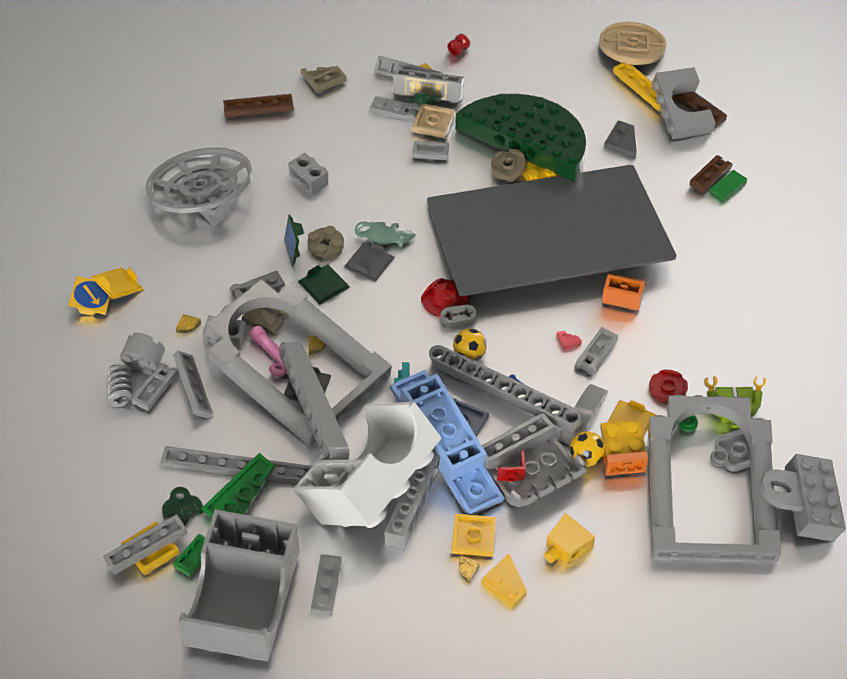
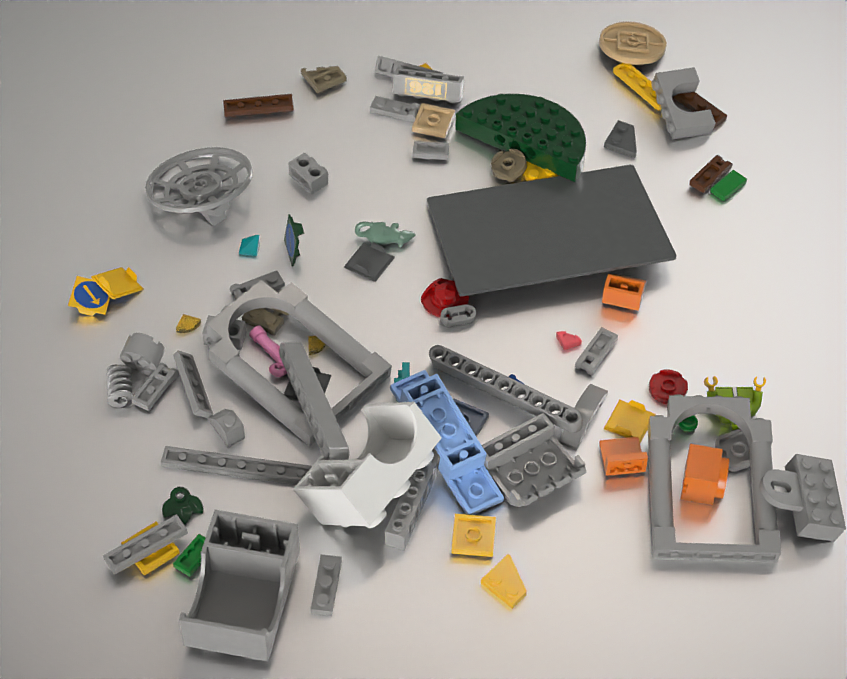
(228, 426): none -> light grey slope
(242, 488): green wing -> none
(250, 245): none -> teal slope
(323, 283): dark green piece -> none
(326, 234): dark tan plate -> none
(423, 98): dark green plate -> none
(457, 46): red wheel -> none
(467, 568): clear yellow tile -> none
(470, 344): yellow piece -> none
(512, 473): red bracket -> none
(568, 541): yellow torso -> none
(589, 447): yellow piece -> none
(622, 437): yellow plate -> none
(704, 474): none -> orange piece

